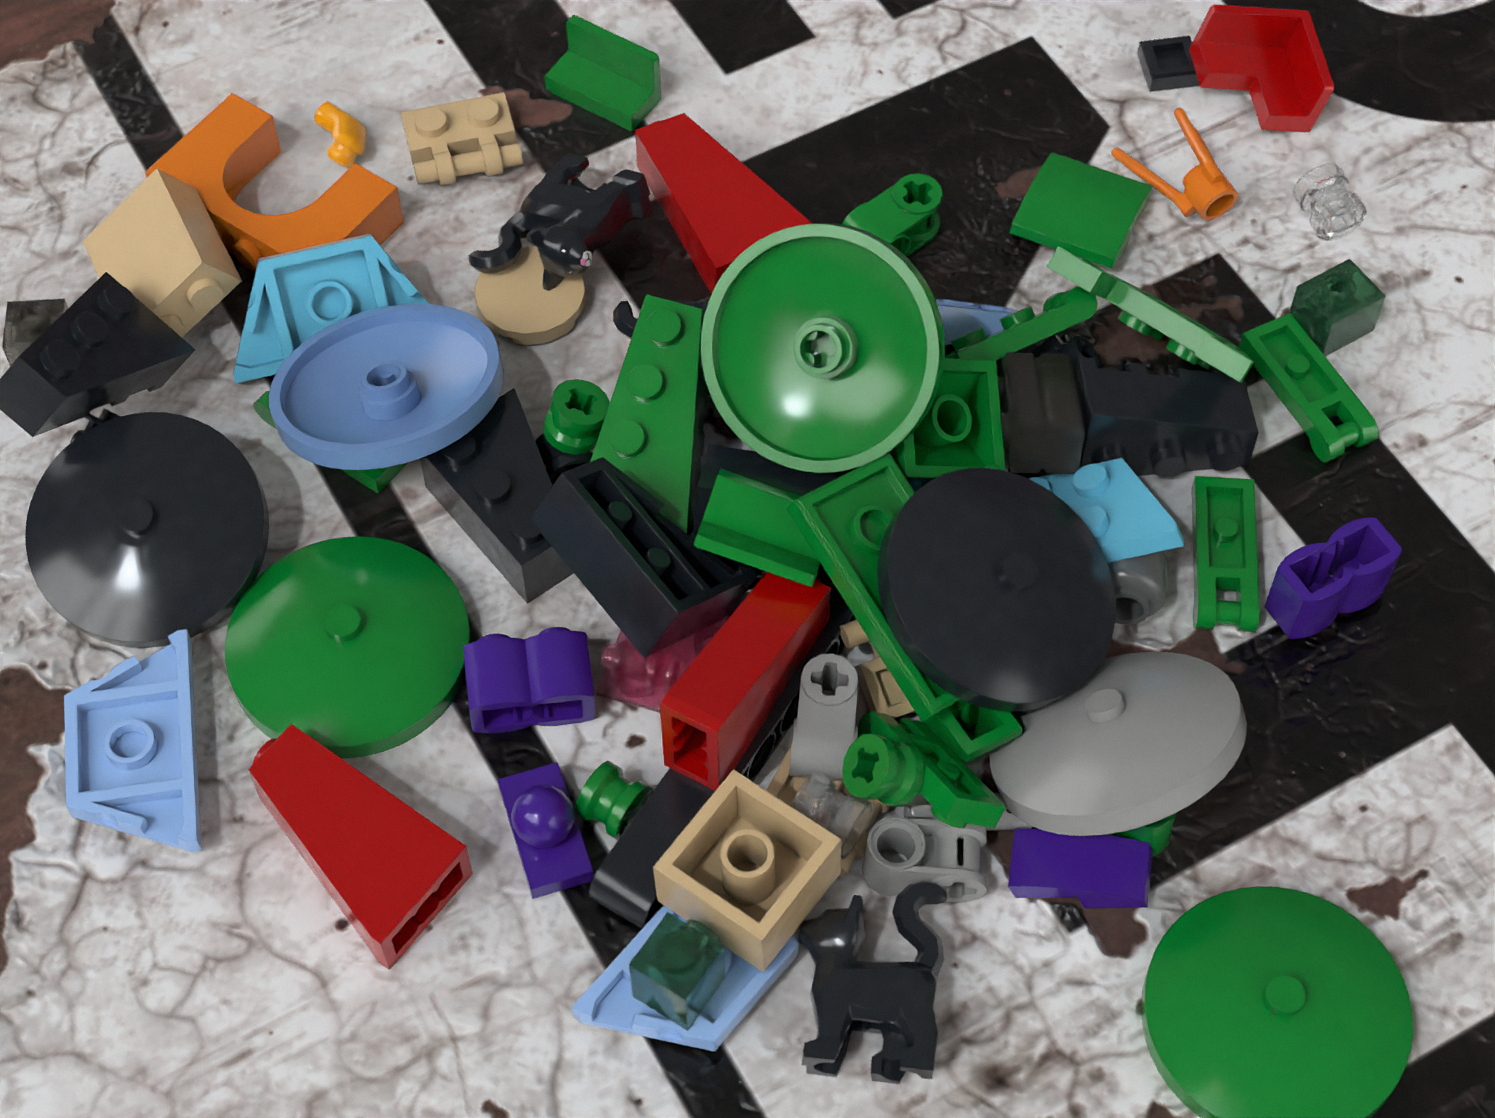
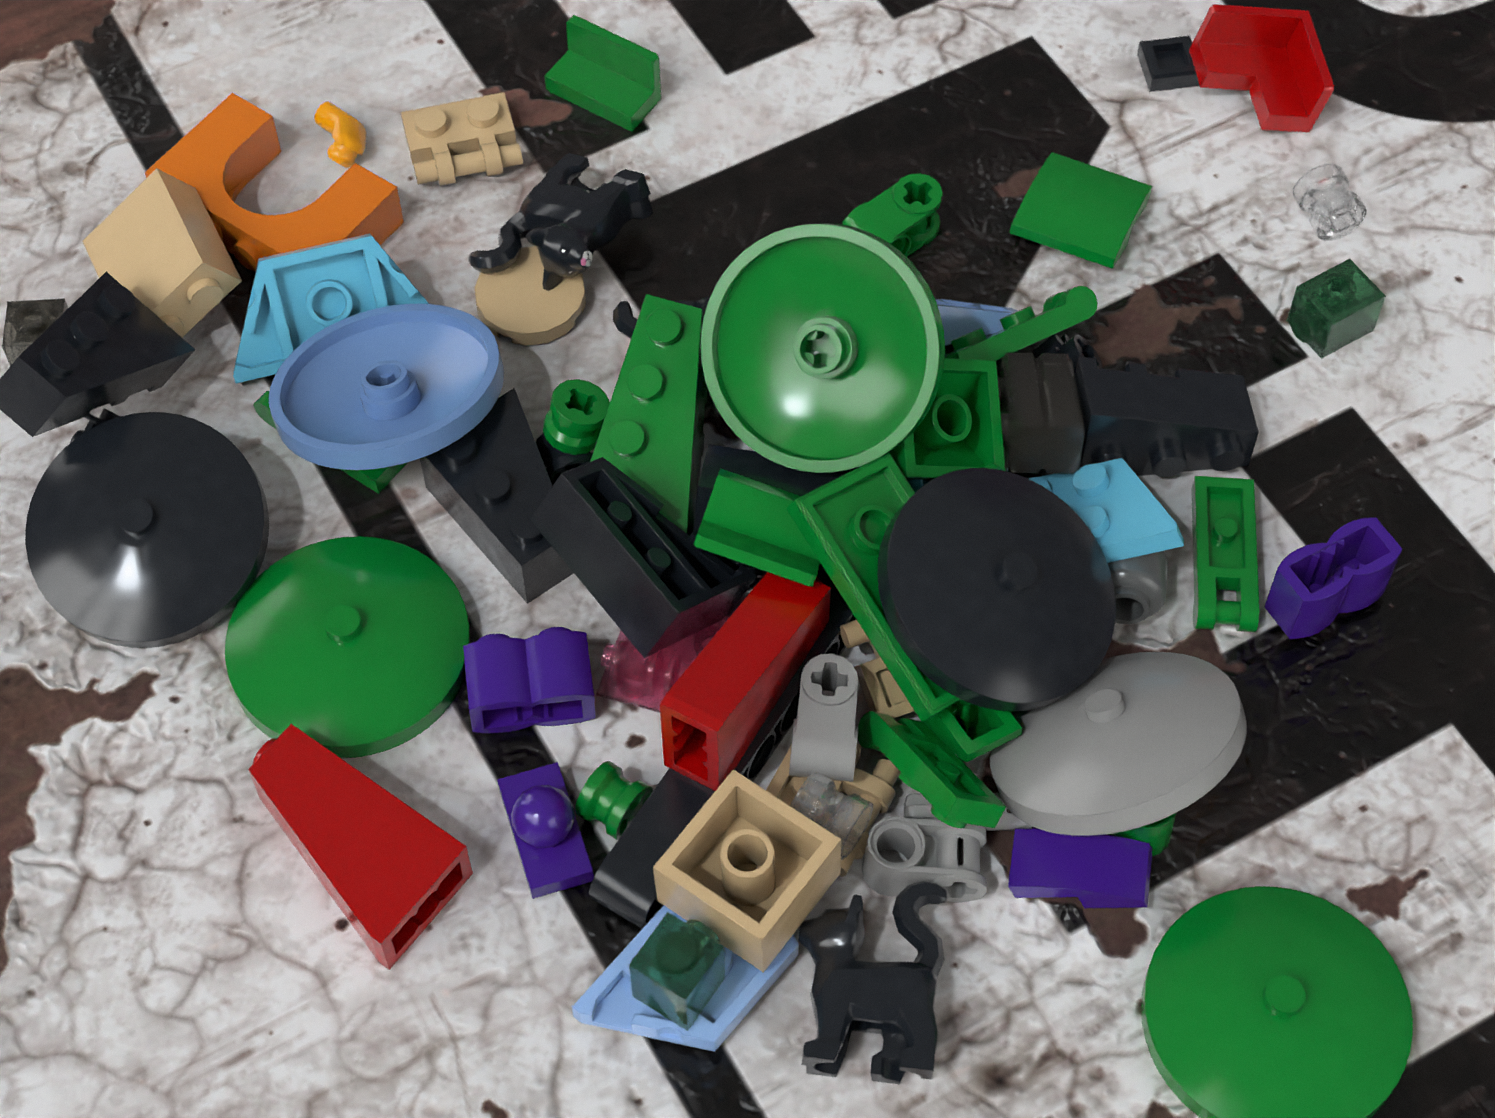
(137, 748): light blue wing -> none
(708, 194): red slope -> none
(883, 770): green wheel -> none
(1154, 317): wing -> none
(1205, 185): orange plant -> none
(1309, 387): green plate -> none

